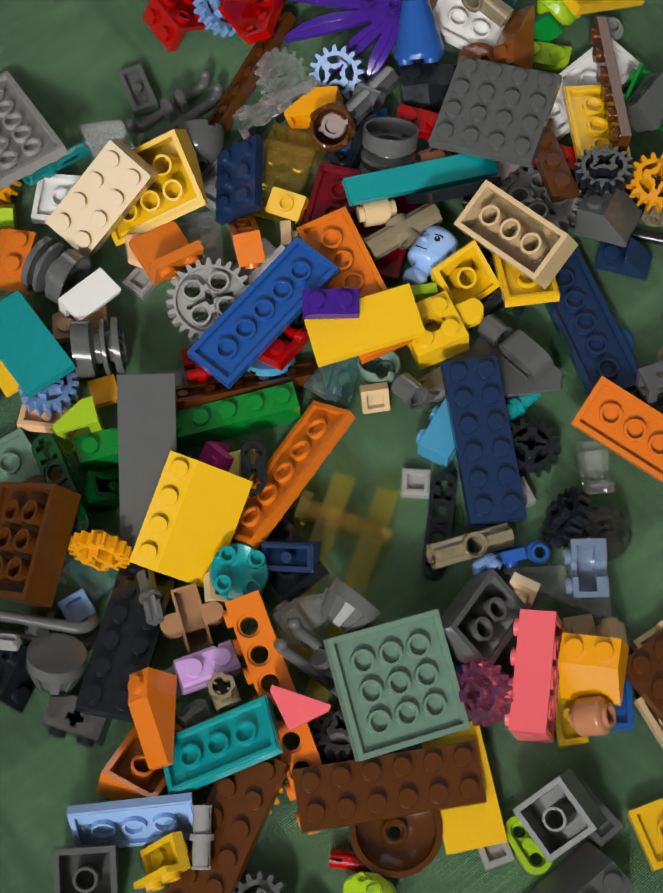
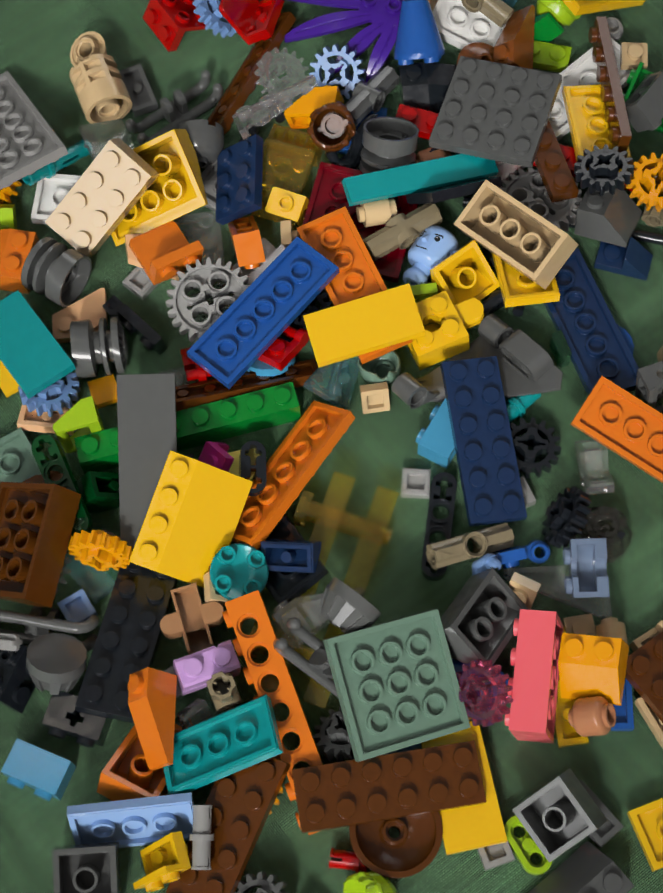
(37, 769): none -> dark azure brick
(88, 296): white panel -> none
(97, 80): none -> tan cylinder
(133, 323): none -> black hinge
(150, 597): dark grey axle -> none
(297, 708): coral slope -> none
(330, 303): dark purple plate -> none
(632, 54): none -> tan plate

